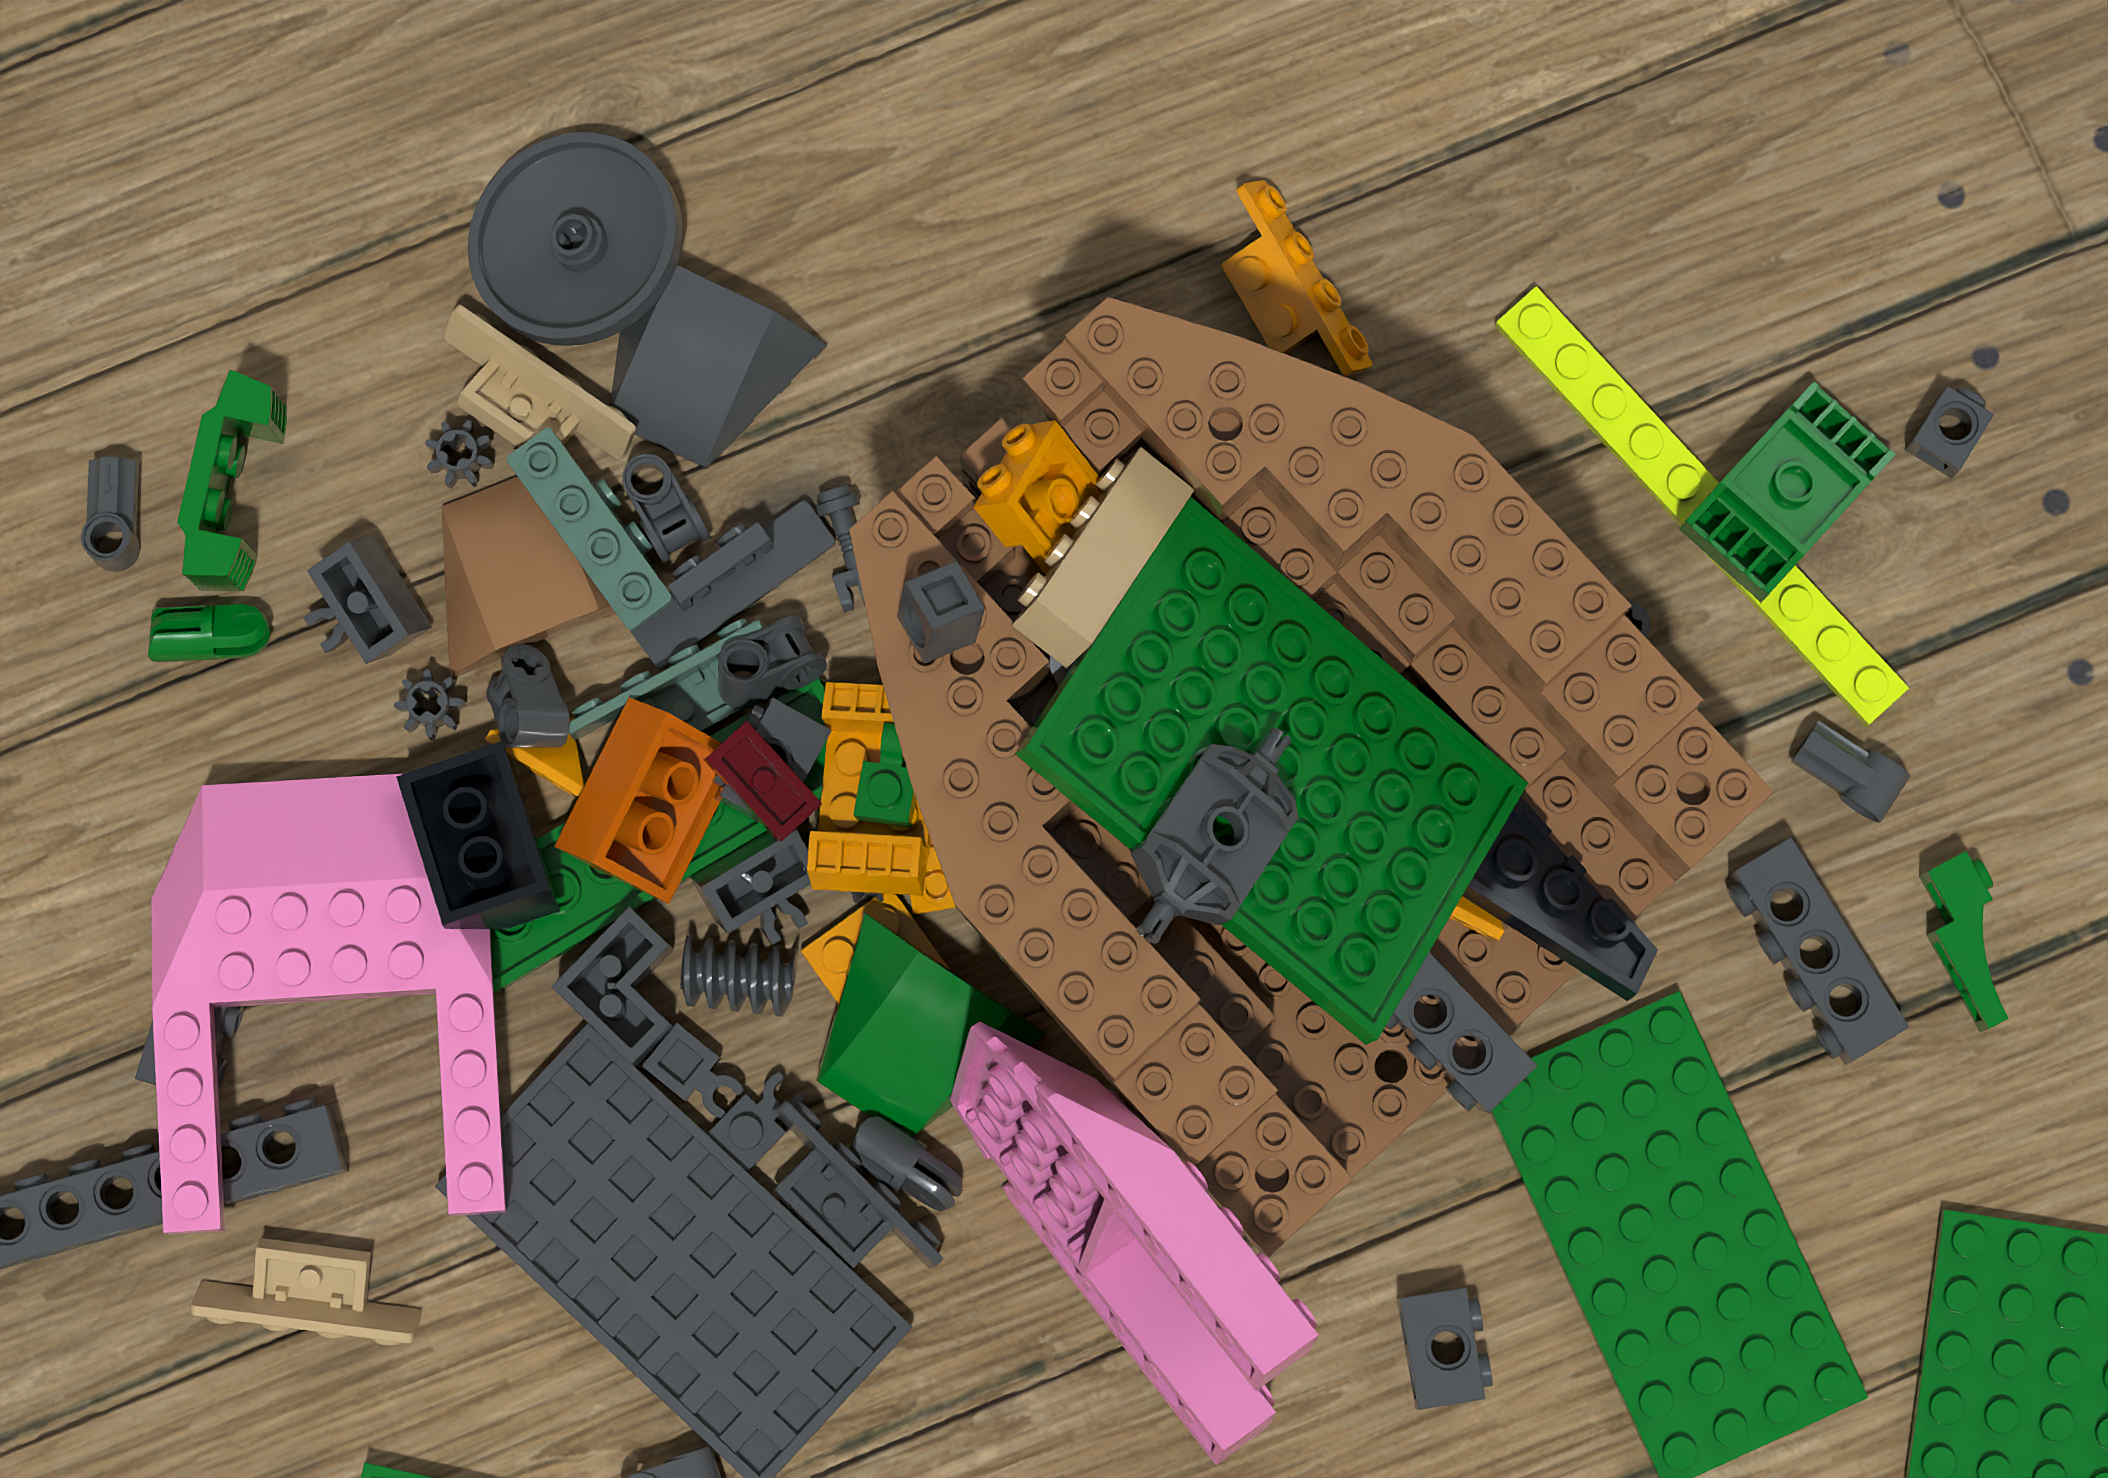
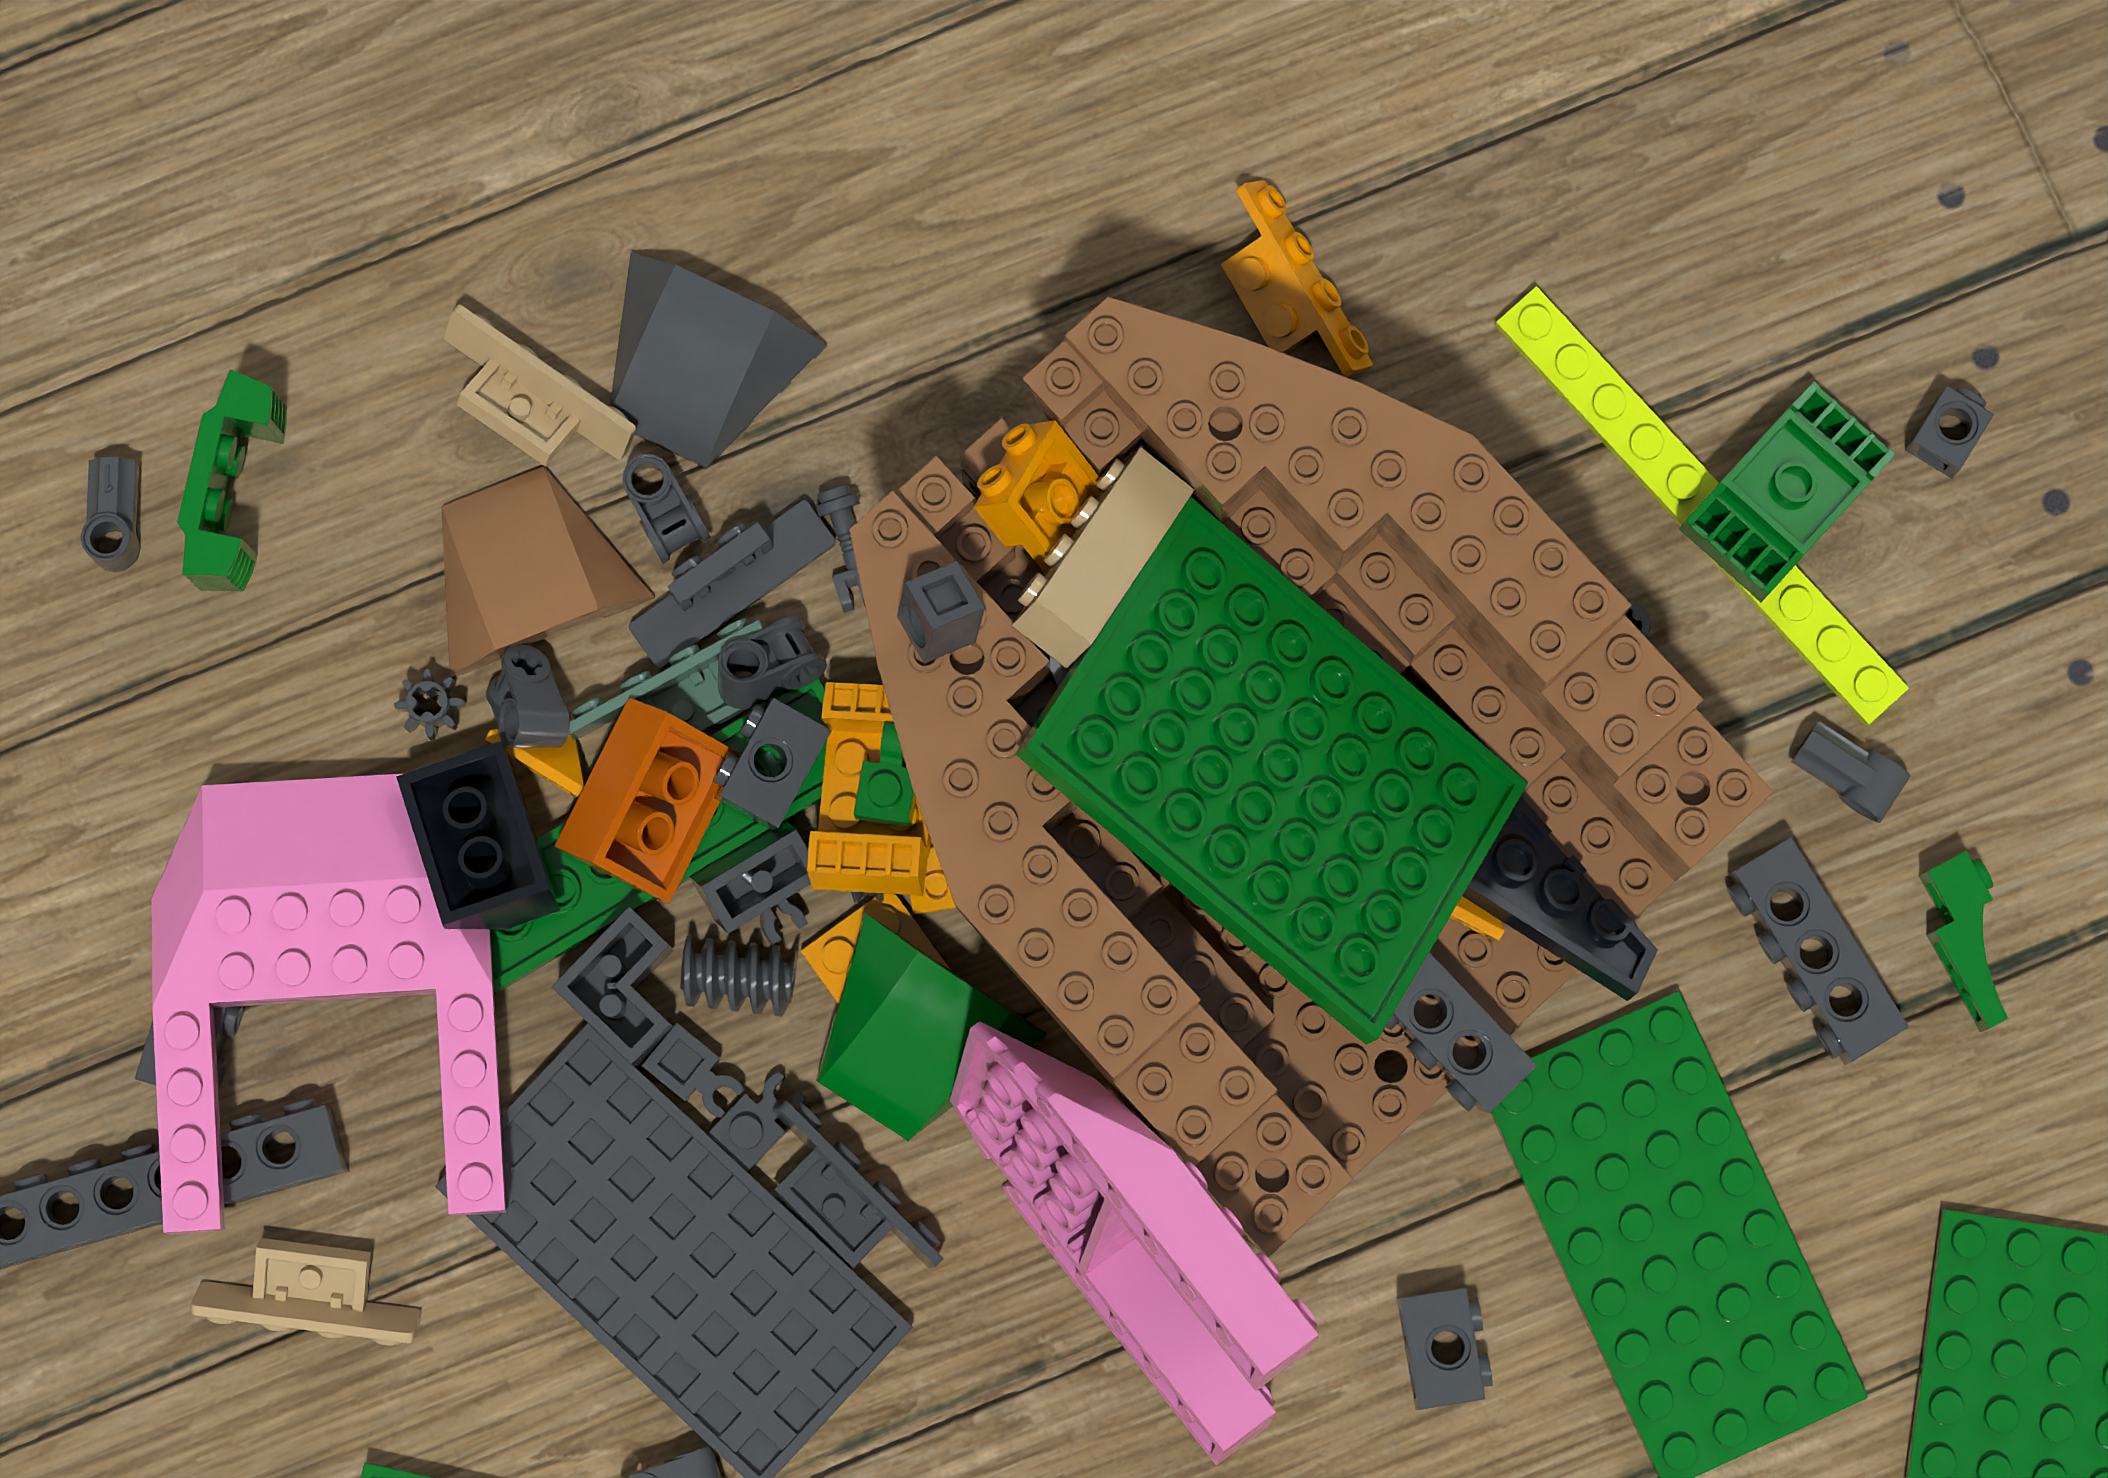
(207, 632): green arm -> none
(367, 601): dark grey brick -> none
(453, 440): dark grey gear -> none
(575, 238): dark grey dish -> none
(592, 528): sand green bracket -> none
(762, 781): dark red plate -> none
(904, 1164): dark grey arm -> none
(1184, 861): dark grey plate -> none

